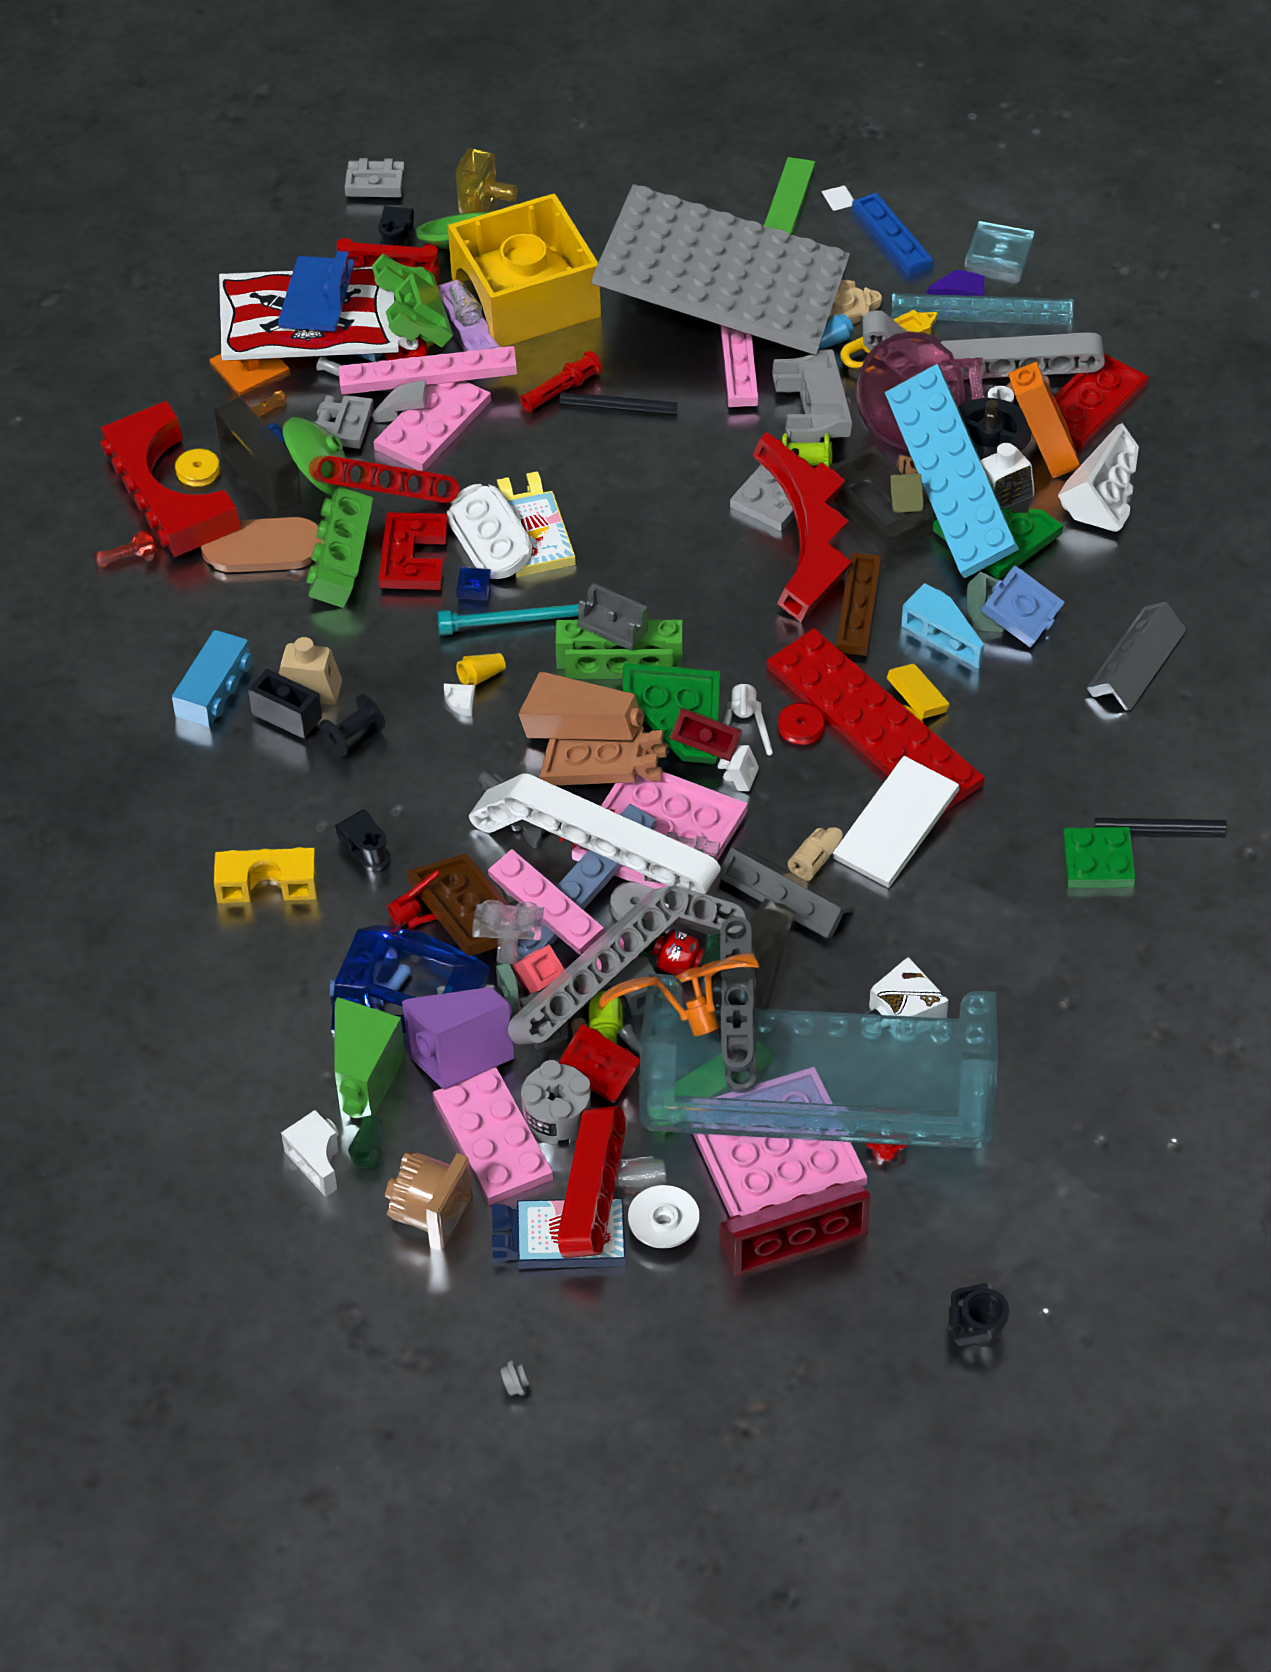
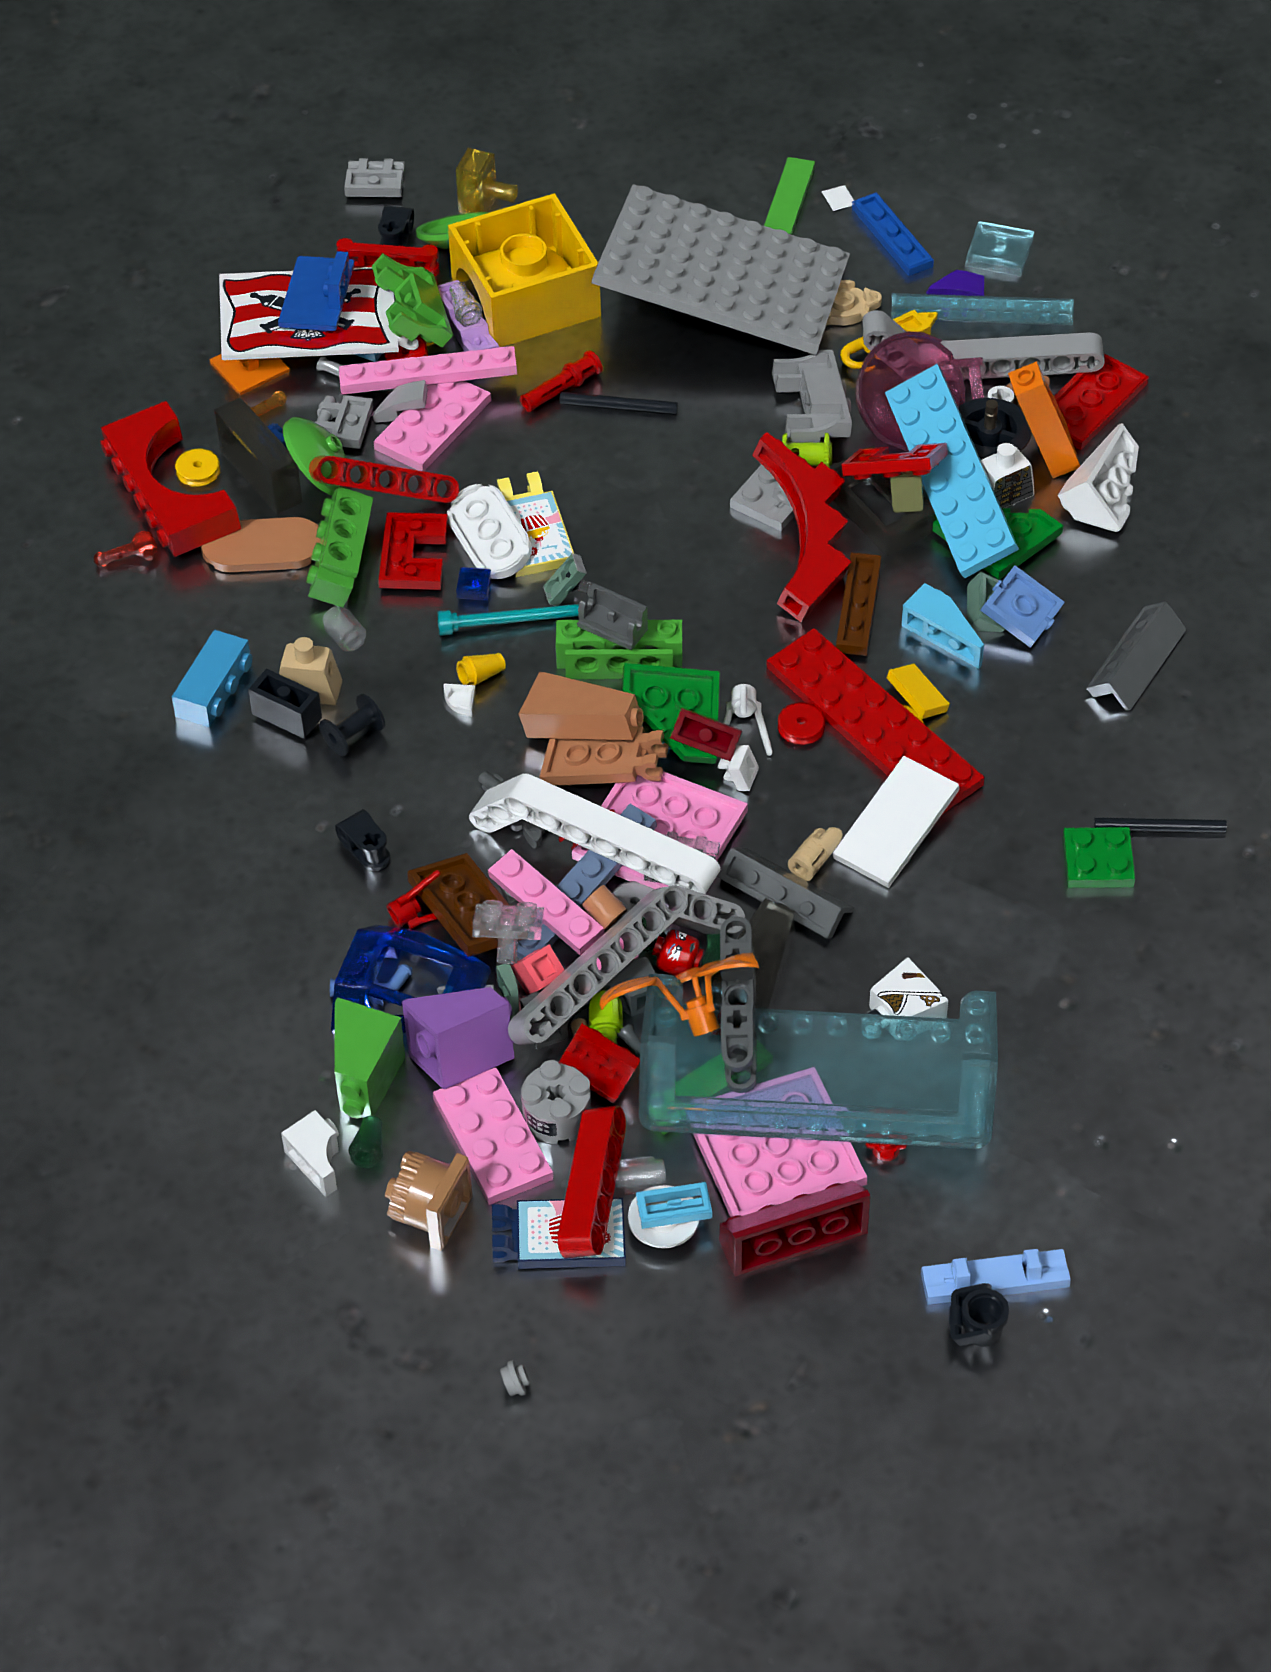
(241, 870): yellow arch -> none
(344, 628): none -> clear brick
(566, 580): none -> sand green piece
(604, 907): none -> nougat piece
(674, 1210): none -> medium azure tile
(739, 367): bright pink plate -> none
(836, 331): dark azure cone -> none
(878, 460): none -> red plate
(1006, 1274): none -> light blue hinge

